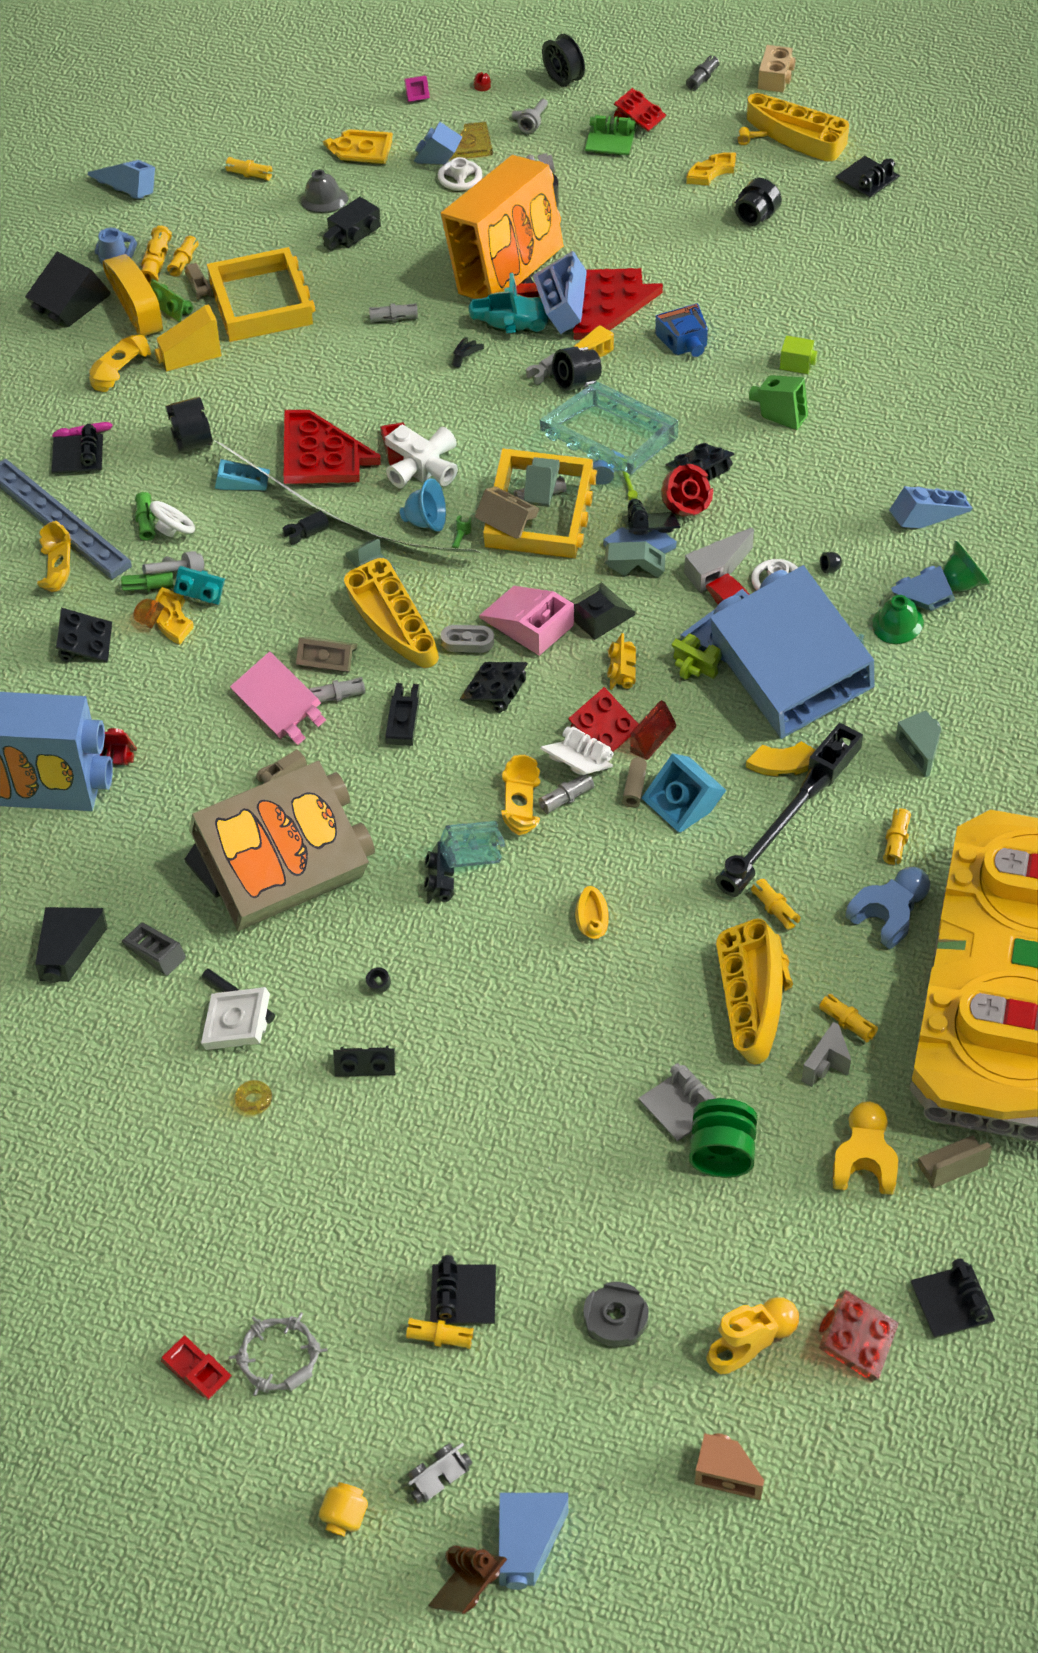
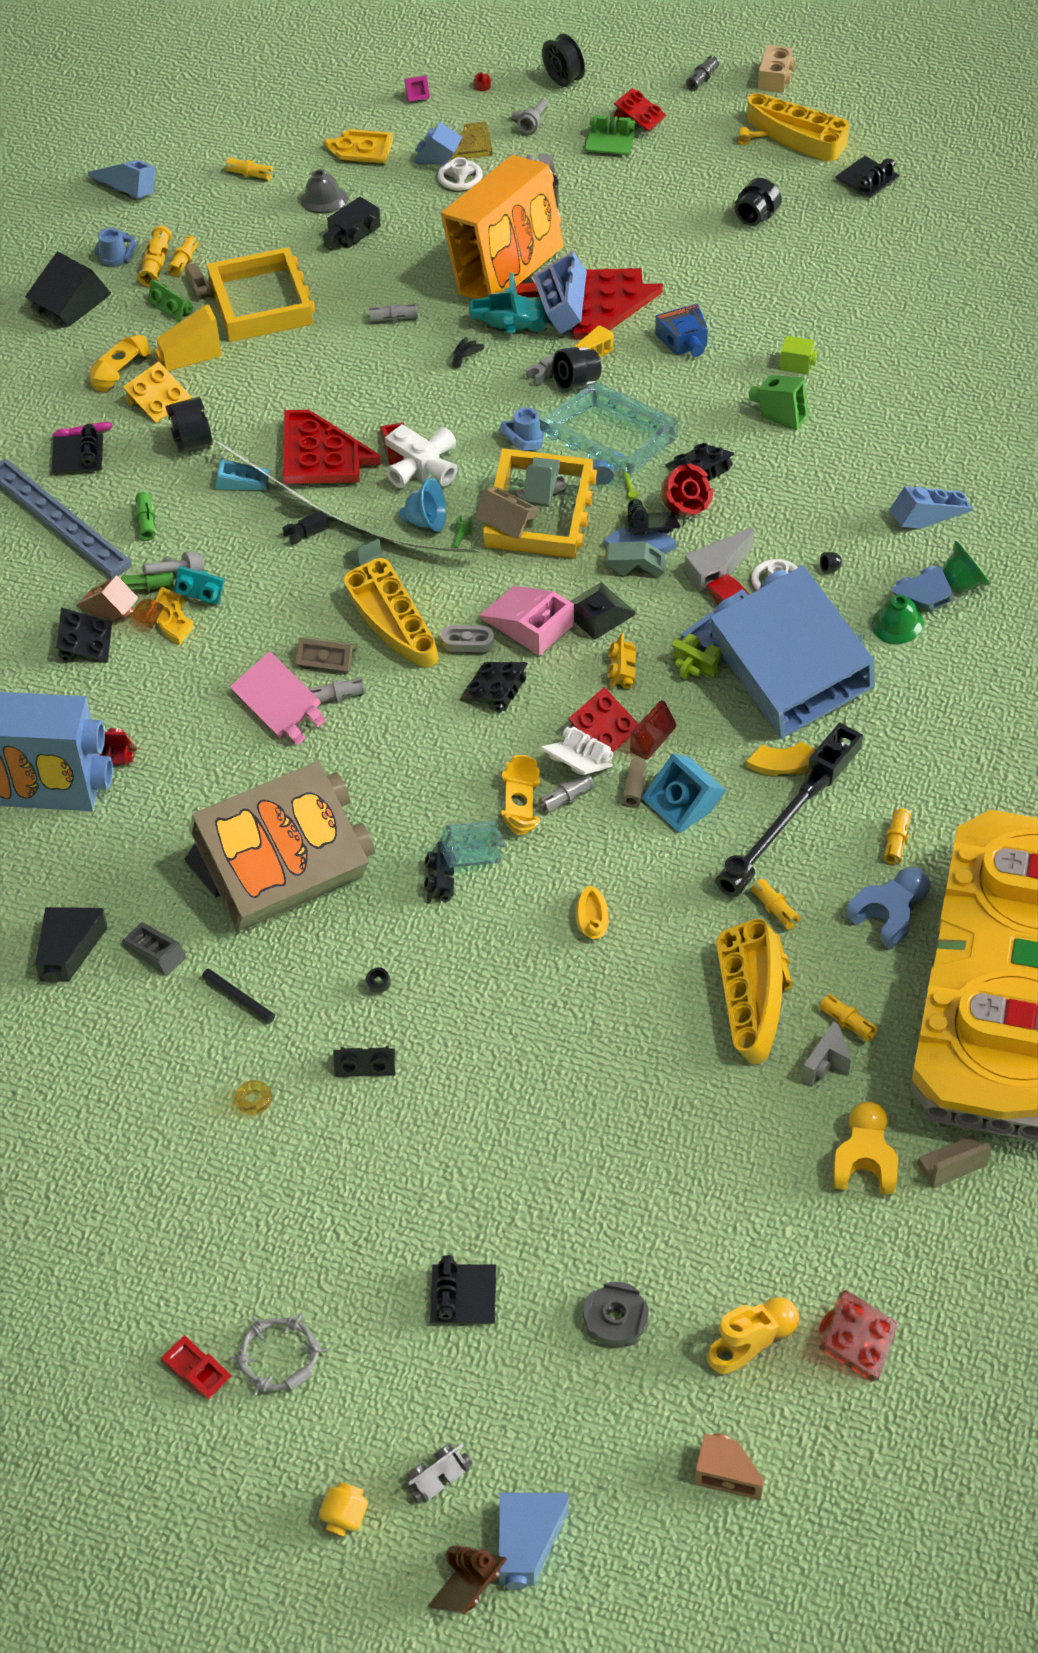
(55, 544): yellow piece -> none
(109, 600): none -> nougat slope
(134, 294): yellow beam -> none
(154, 391): none -> yellow hinge
(170, 519): white piece -> none
(235, 1018): white hinge -> none
(283, 766): dark tan bar -> none
(402, 716): black hinge -> none
(439, 1333): yellow pin -> none
(524, 429): none -> medium blue piece
(675, 1100): light grey hinge -> none
(716, 165): yellow tile -> none
(723, 1138): green wheel -> none
(920, 740): sand green slope -> none
(952, 1299): black hinge -> none

